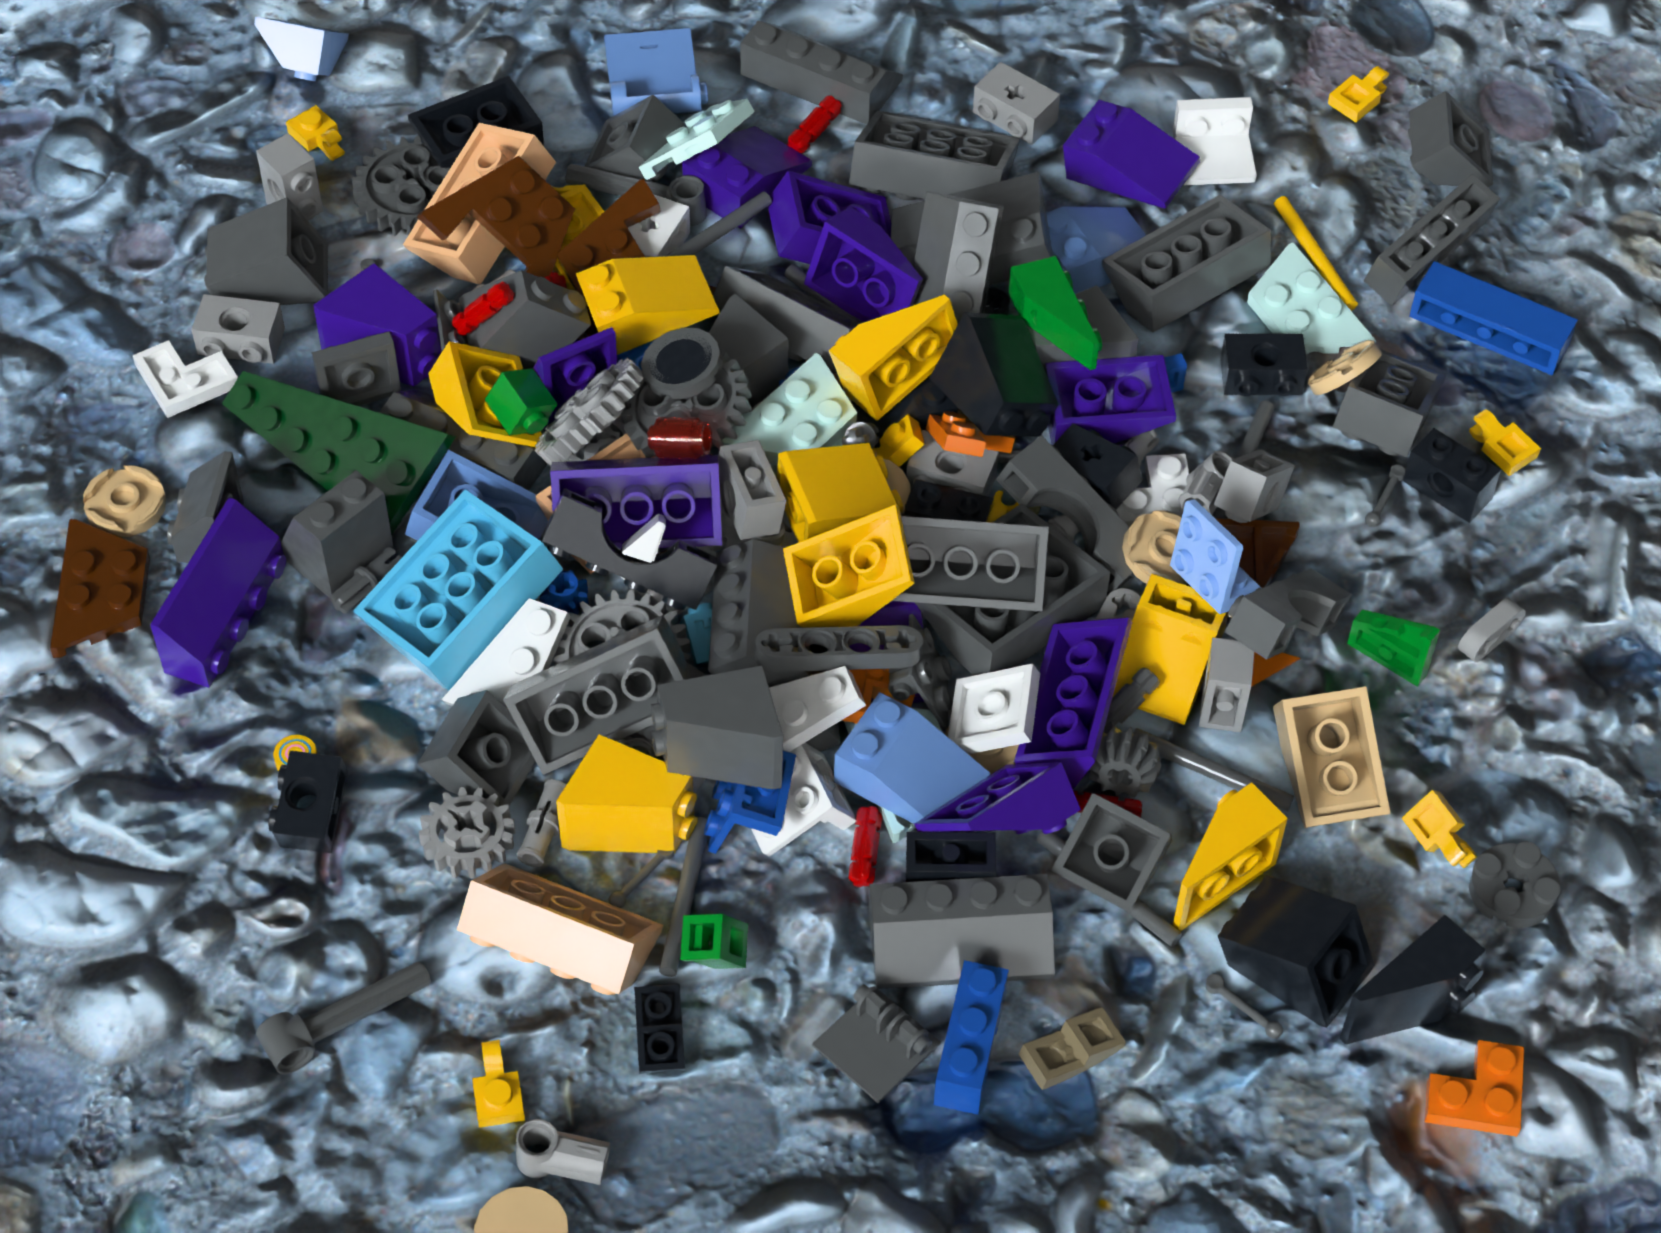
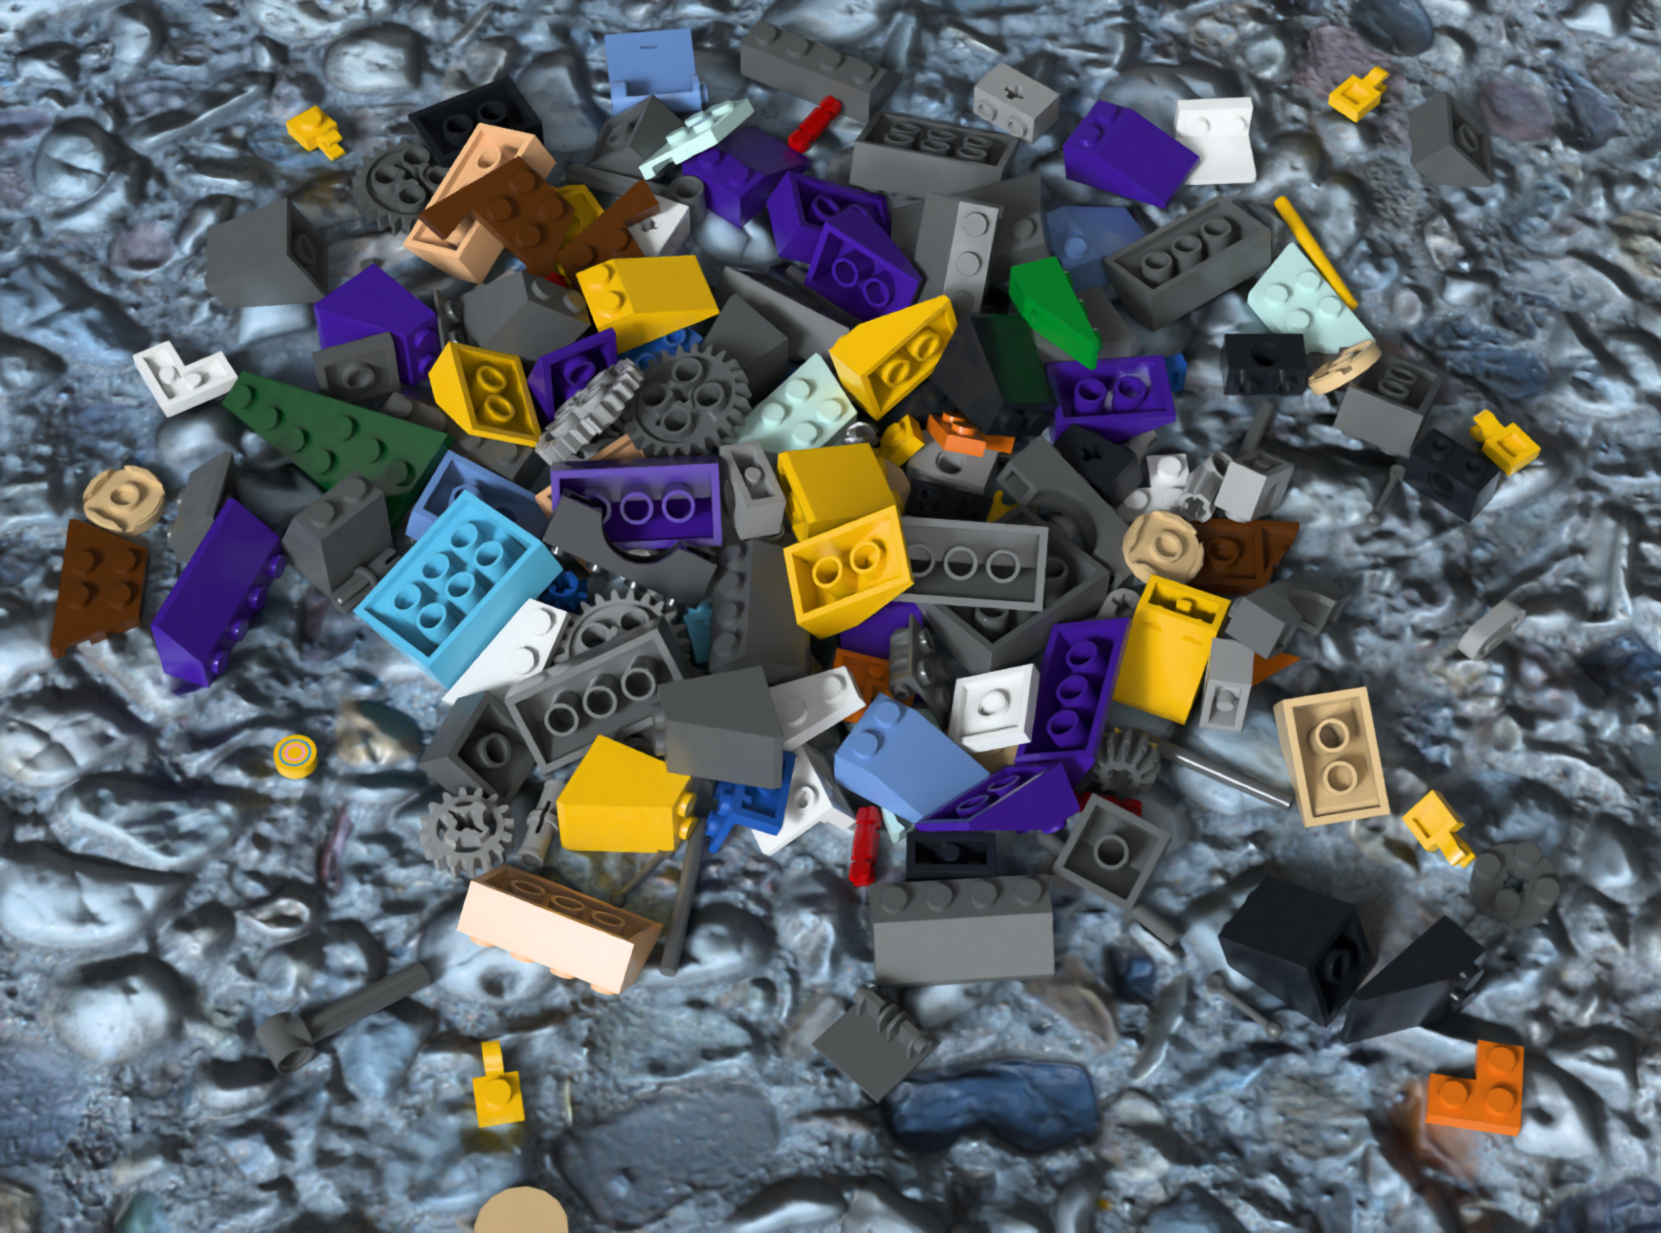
(238, 328): light grey brick -> none
(290, 173): light grey brick -> none
(302, 47): slope -> none
(315, 825): black brick -> none
(483, 308): red axle -> none
(521, 402): green brick -> none
(565, 1154): light grey piece -> none
(646, 540): white slope -> none
(659, 1028): black slope -> none
(680, 437): clear red brick -> none
(682, 363): tile -> none
(714, 941): green brick -> none
(723, 226): dark grey bar -> none
(839, 653): dark grey beam -> none
(970, 1037): blue arch -> none
(1073, 1049): dark tan slope -> none
(1130, 697): dark grey axle -> none
(1210, 558): light blue bracket -> none
(1234, 851): yellow slope -> none
(1395, 643): green wing -> none
(1431, 239): dark grey brick -> none
(1493, 318): blue brick -> none

